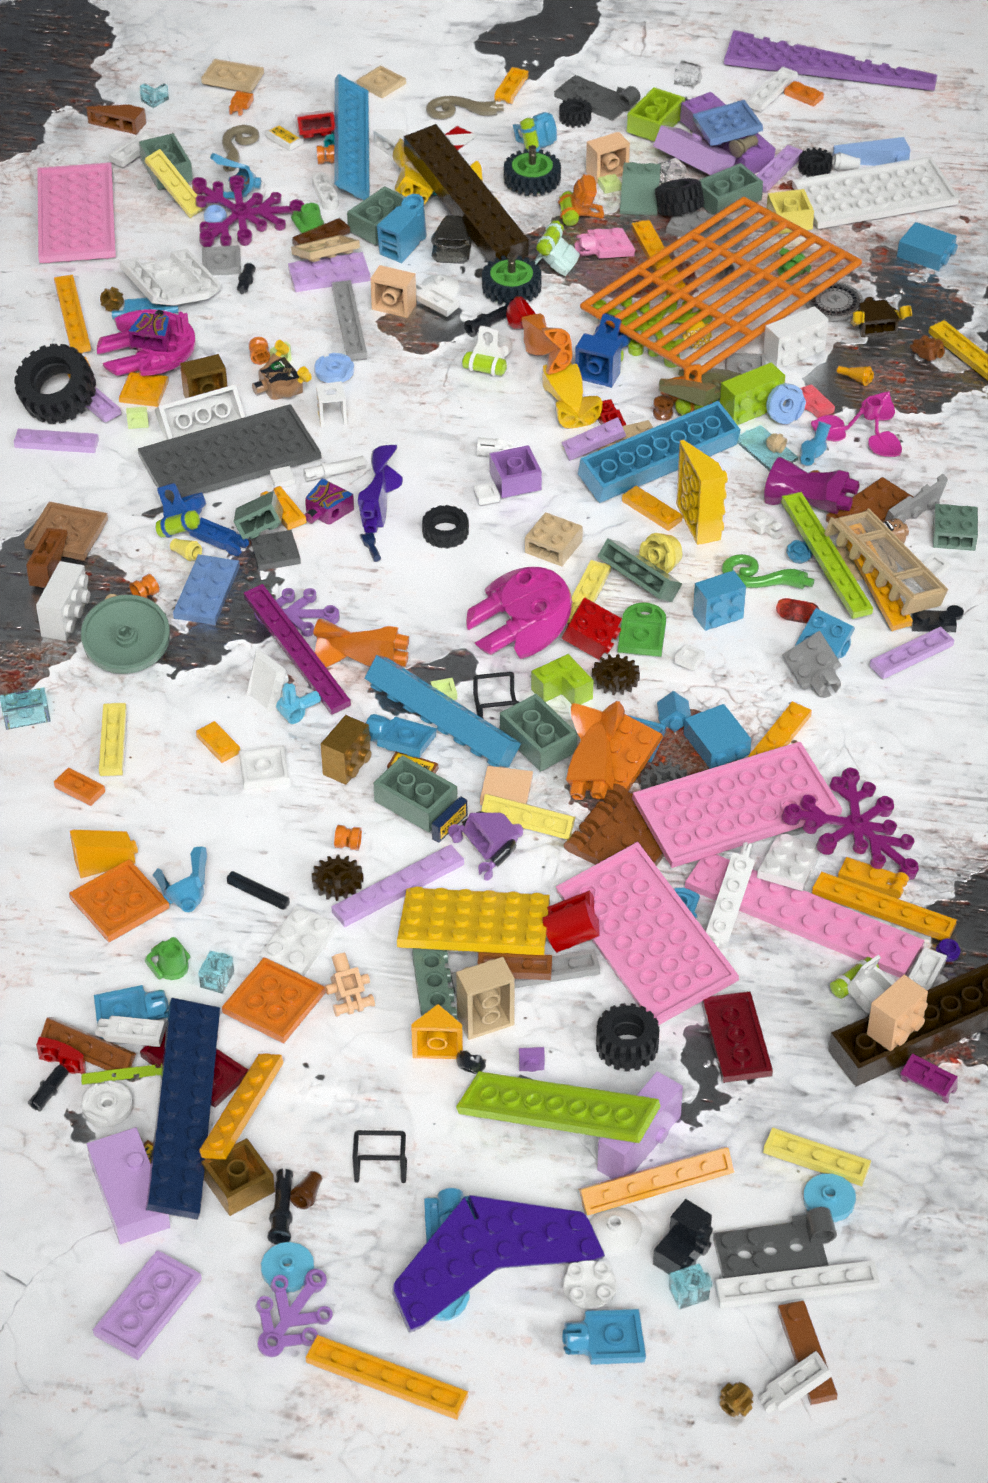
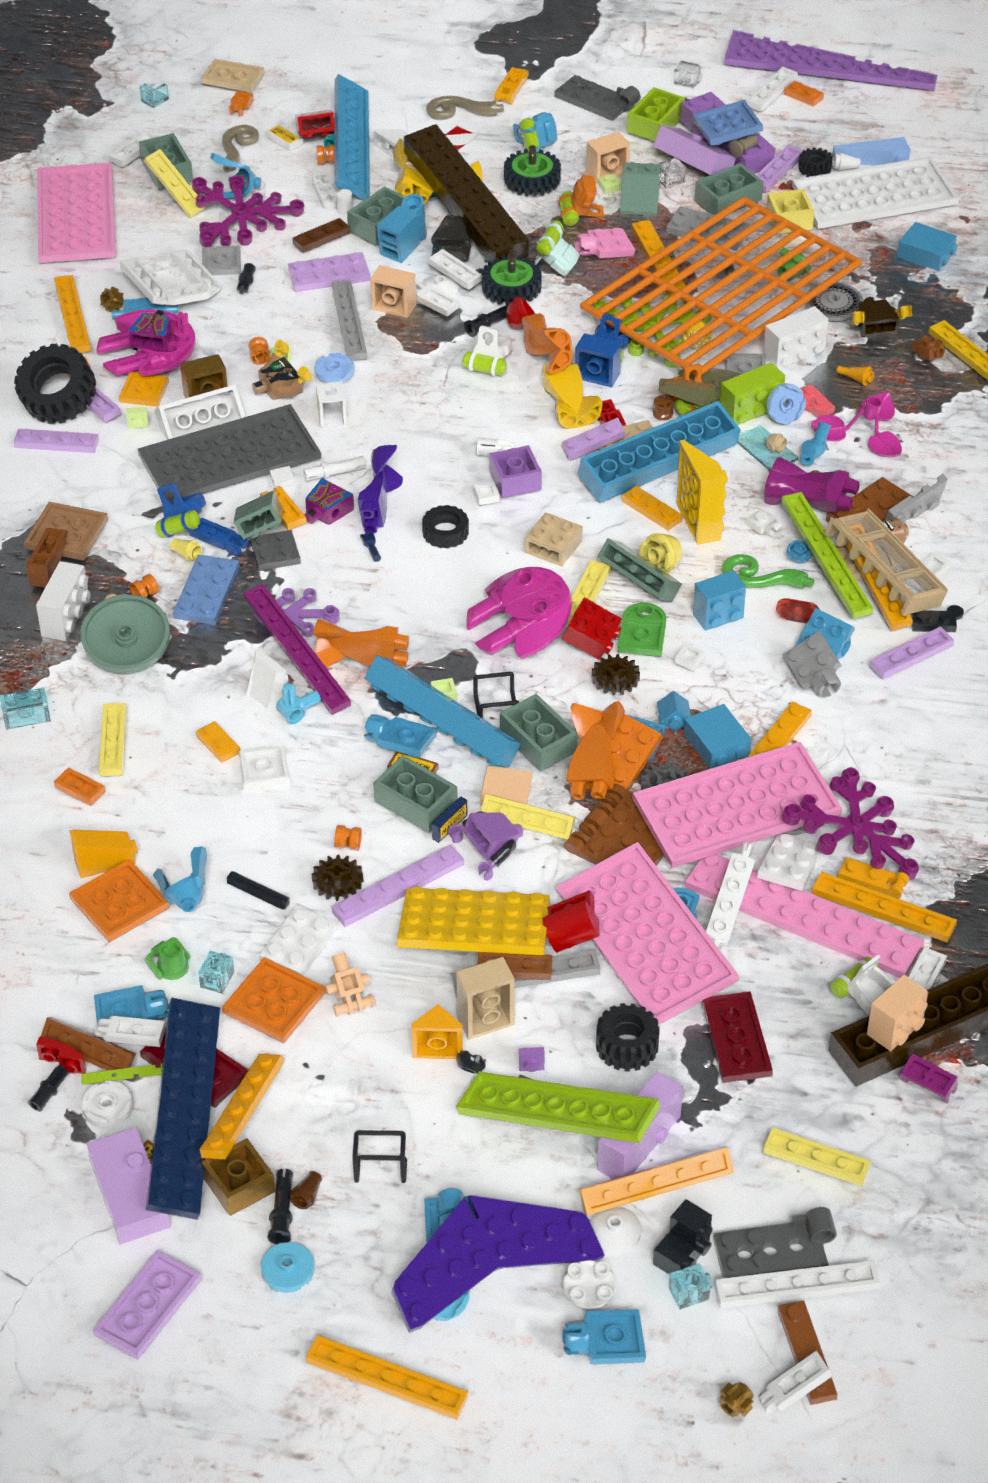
(118, 117): dark orange slope -> none
(215, 213): light blue plate -> none
(290, 1316): medium lavender plant -> none
(308, 218): bright green piece -> none
(325, 248): tan plate -> none
(344, 201): none -> white piece
(345, 749): pearl gold brick -> none
(381, 81): tan tile -> none
(433, 980): sand green brick -> none
(455, 269): none -> white plate
(563, 678): lime brick -> none
(575, 112): black tyre -> none
(679, 197): black tyre -> none
(842, 1192): medium azure plate -> none
(950, 948): dark purple plate -> none
(955, 527): sand green brick -> none

